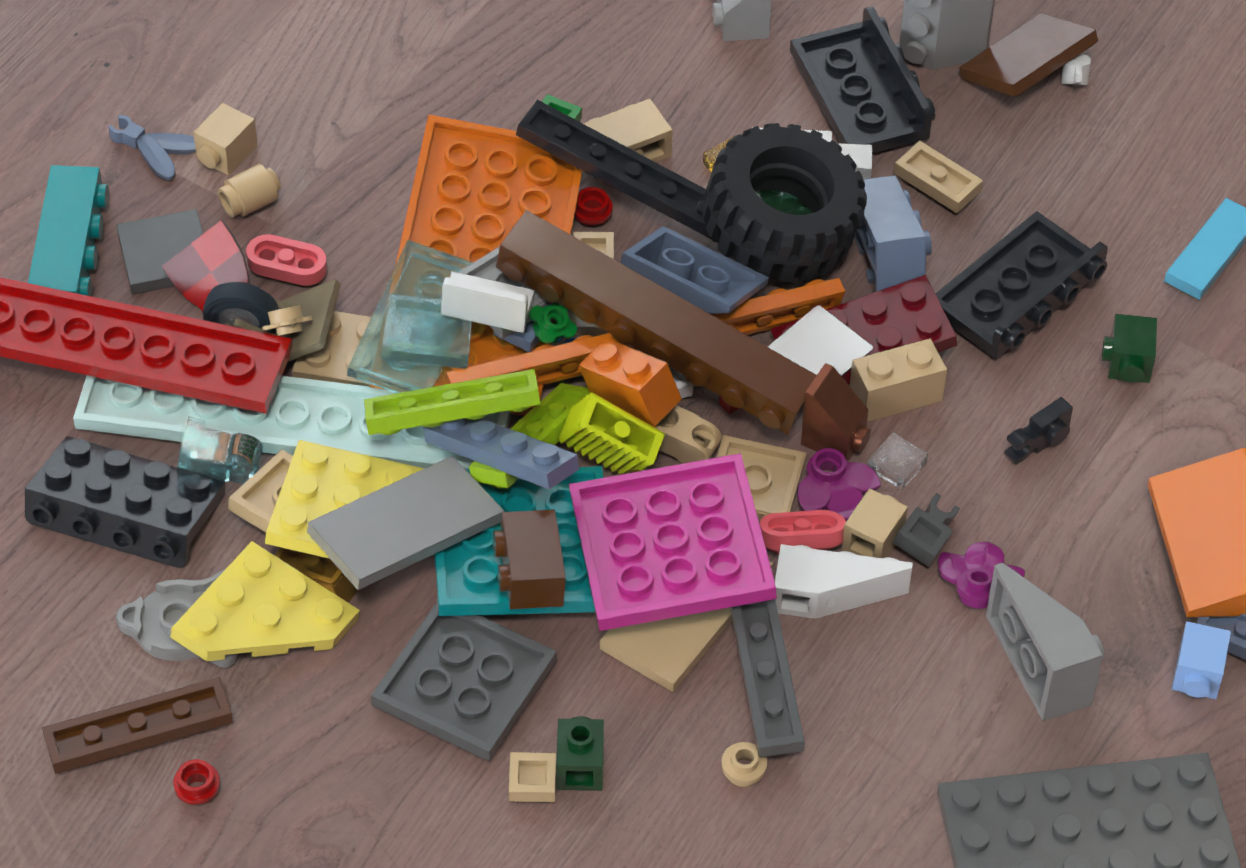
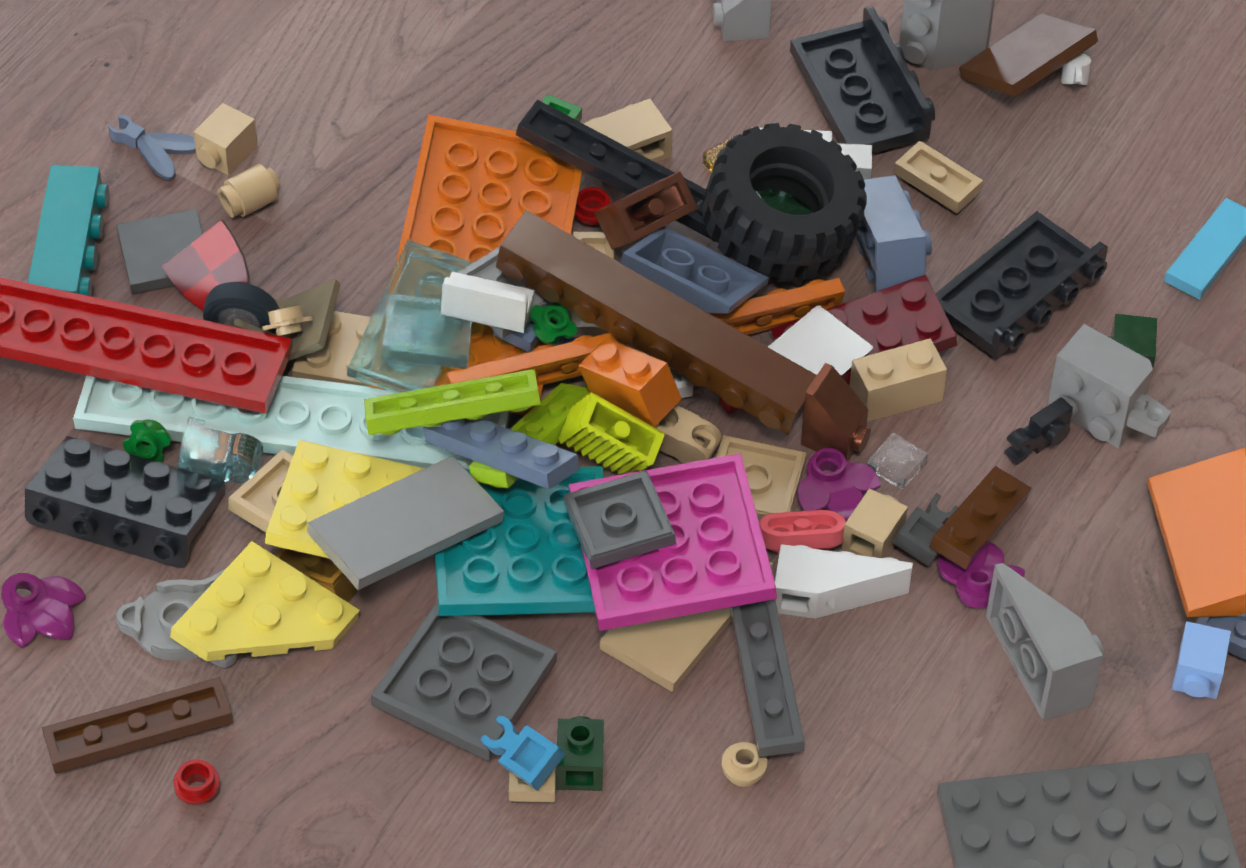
(42, 612): none -> magenta plate
(150, 432): none -> green plate
(290, 259): coral plate -> none
(525, 753): none -> dark azure plate
(531, 559): reddish brown brick -> none
(619, 519): none -> dark grey tile
(646, 210): none -> copper slope
(980, 517): none -> reddish brown plate
(1107, 388): none -> light grey hinge

